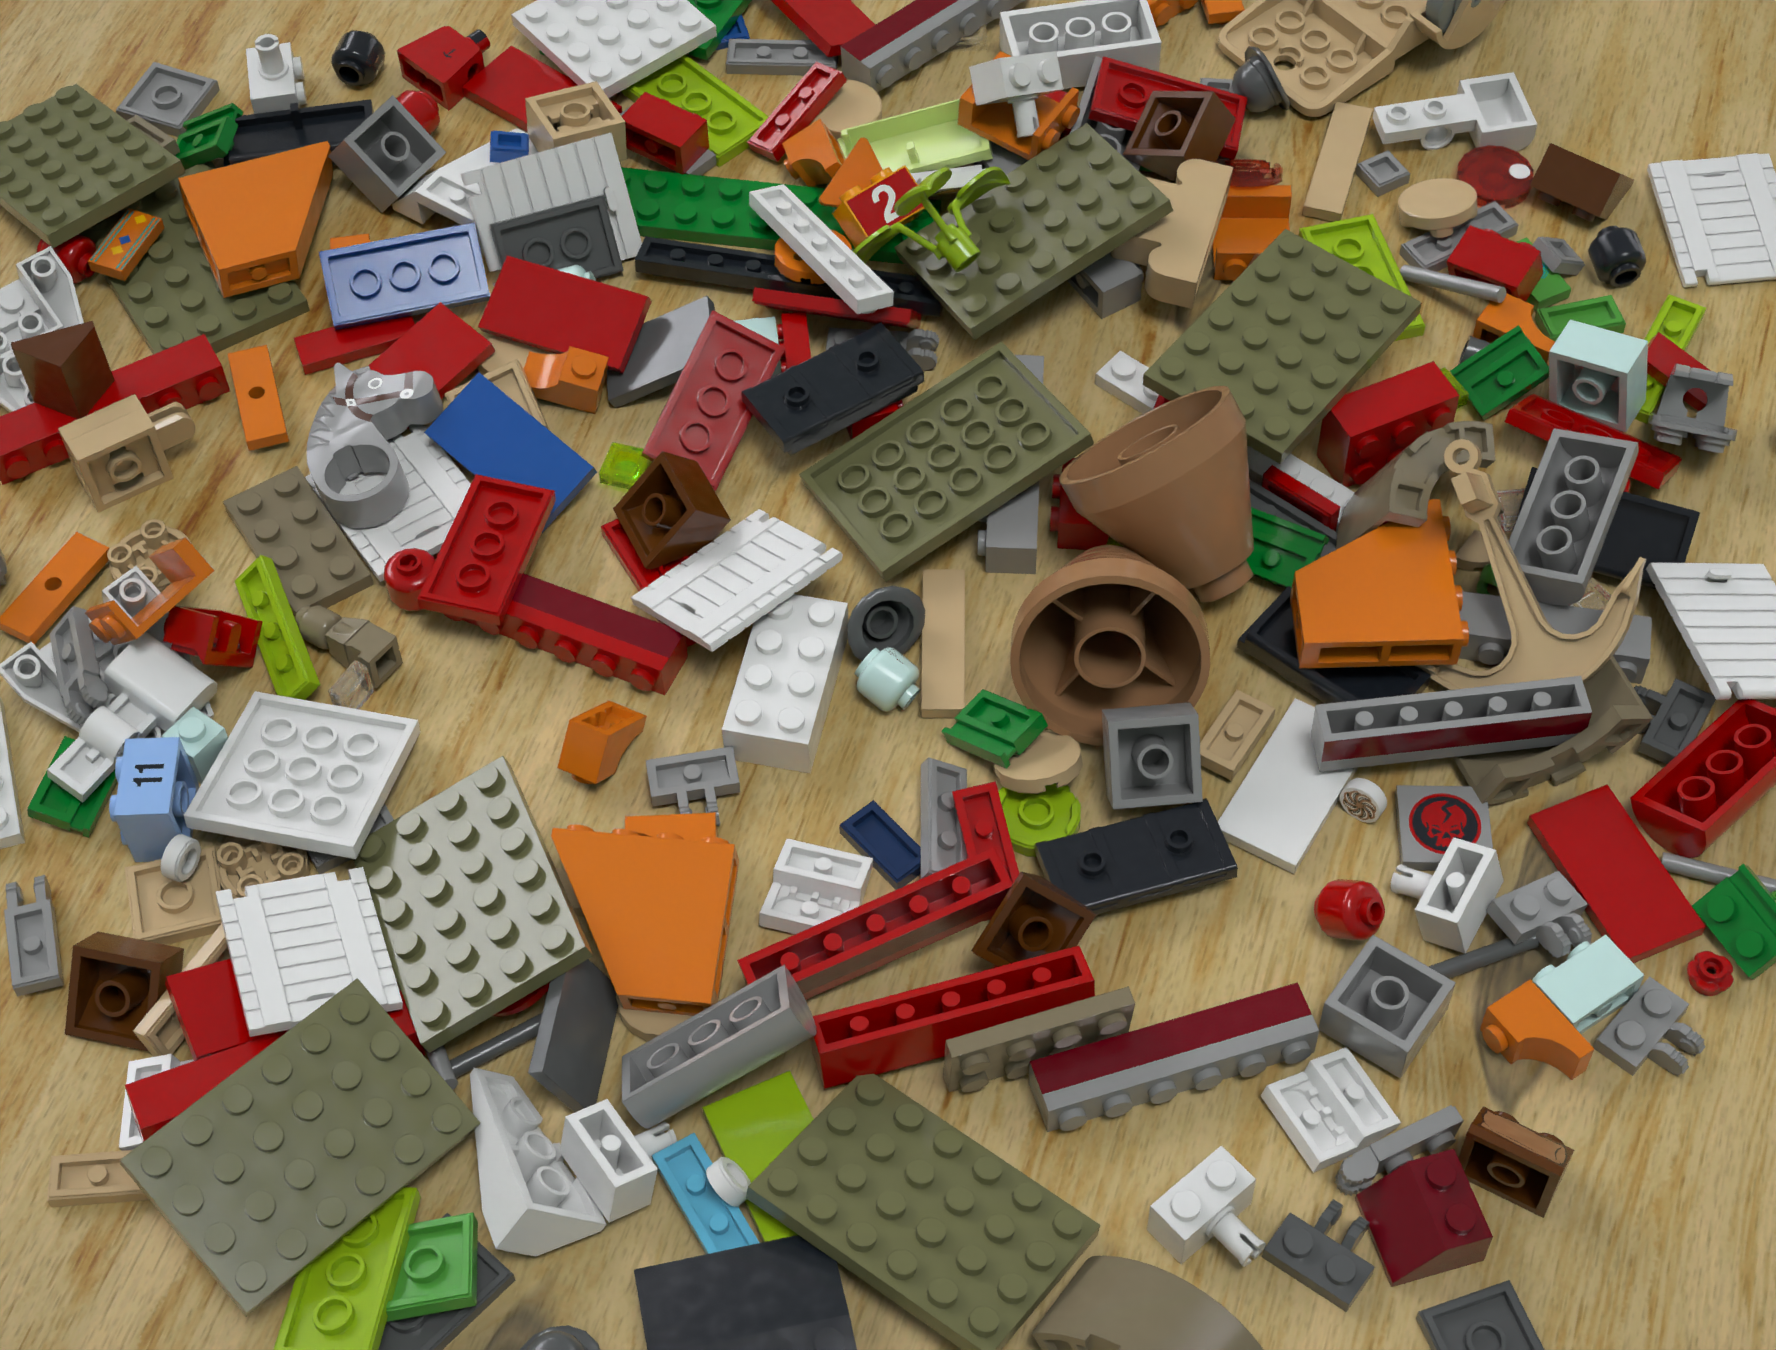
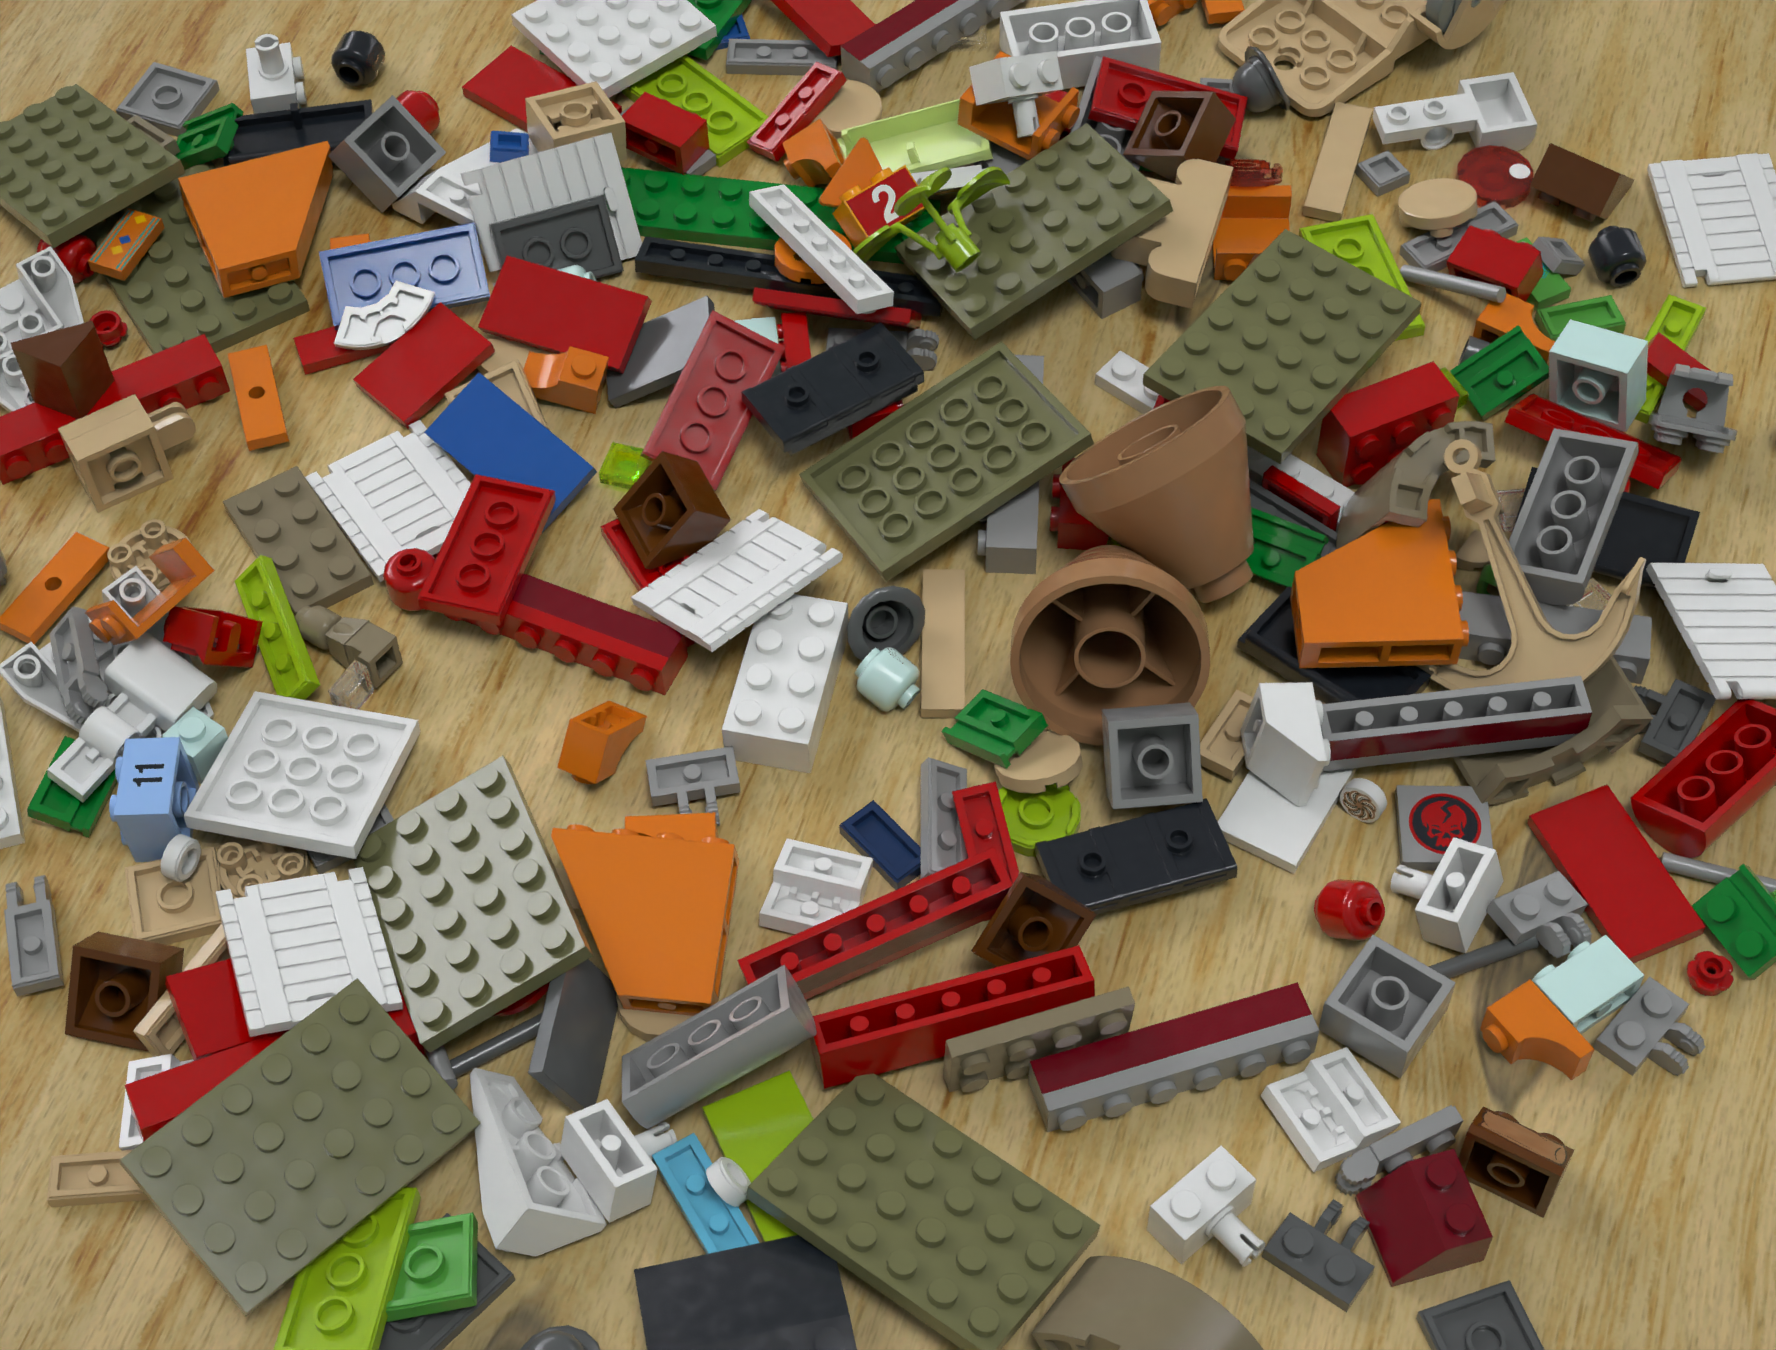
(109, 327): none -> red plate
(352, 438): light grey animal -> none
(384, 321): none -> white tile
(443, 63): red torso -> none
(1286, 739): none -> white slope

